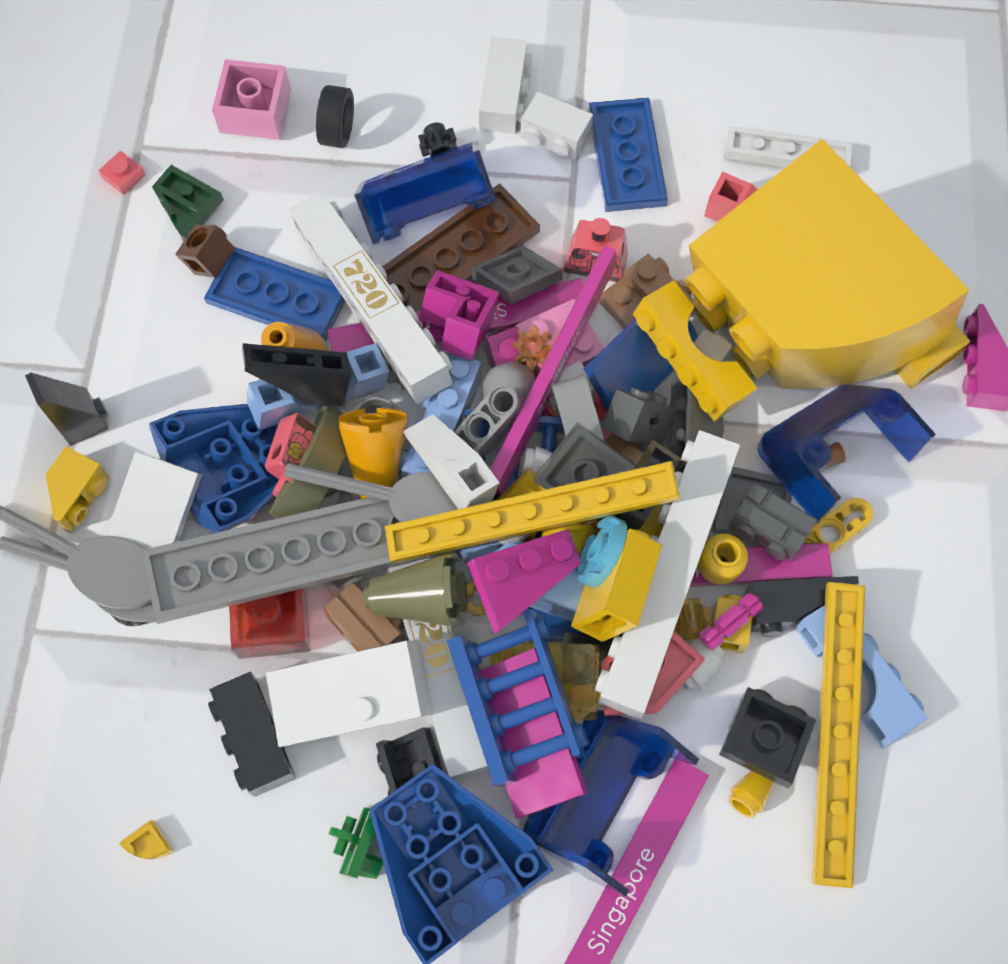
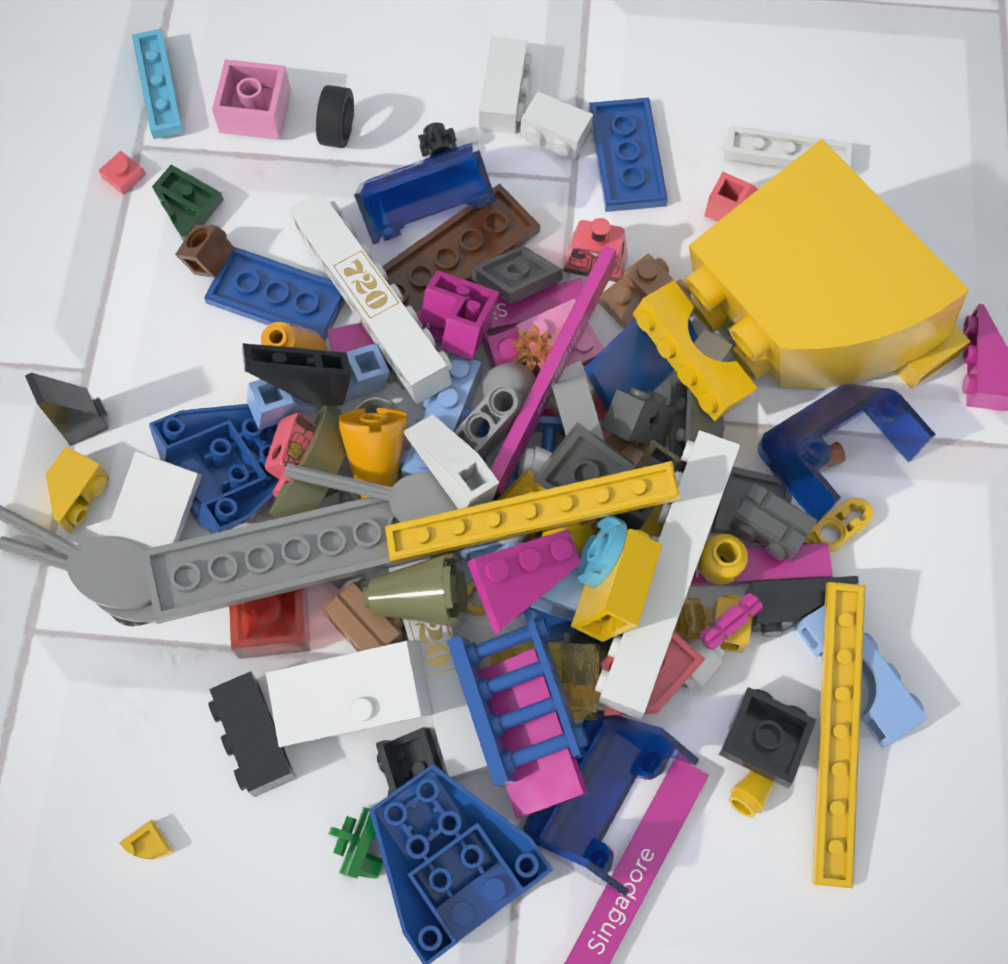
(157, 84): none -> medium azure plate

